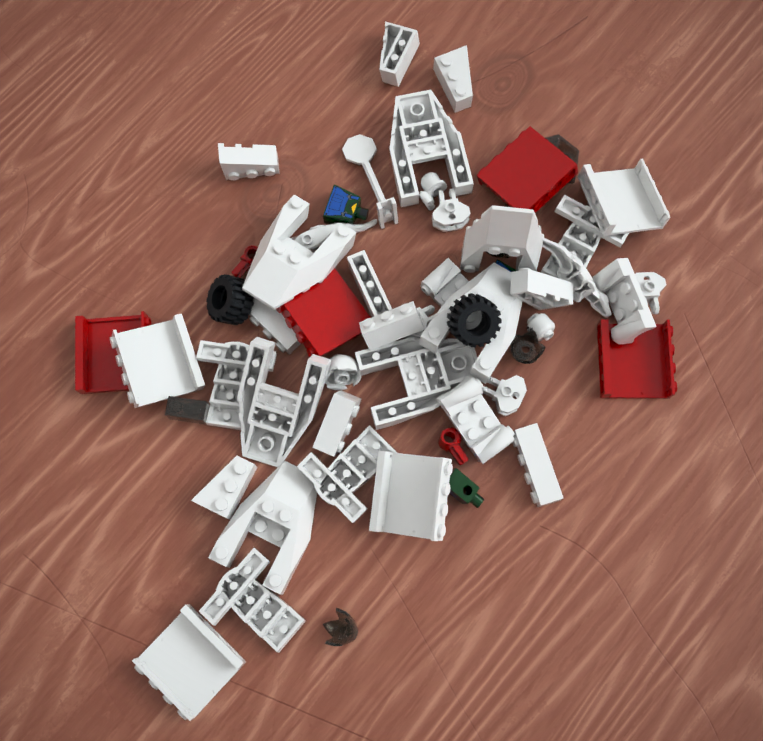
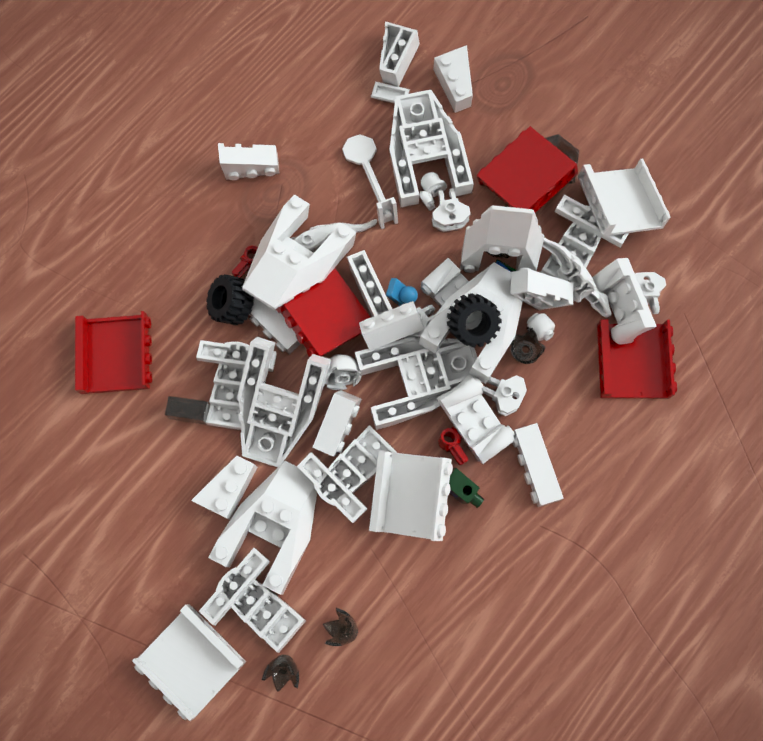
(157, 362): white panel -> none
(282, 670): none -> clear smoke piece
(343, 207): torso -> none
(387, 92): none -> white tile
(401, 293): none -> dark azure tile

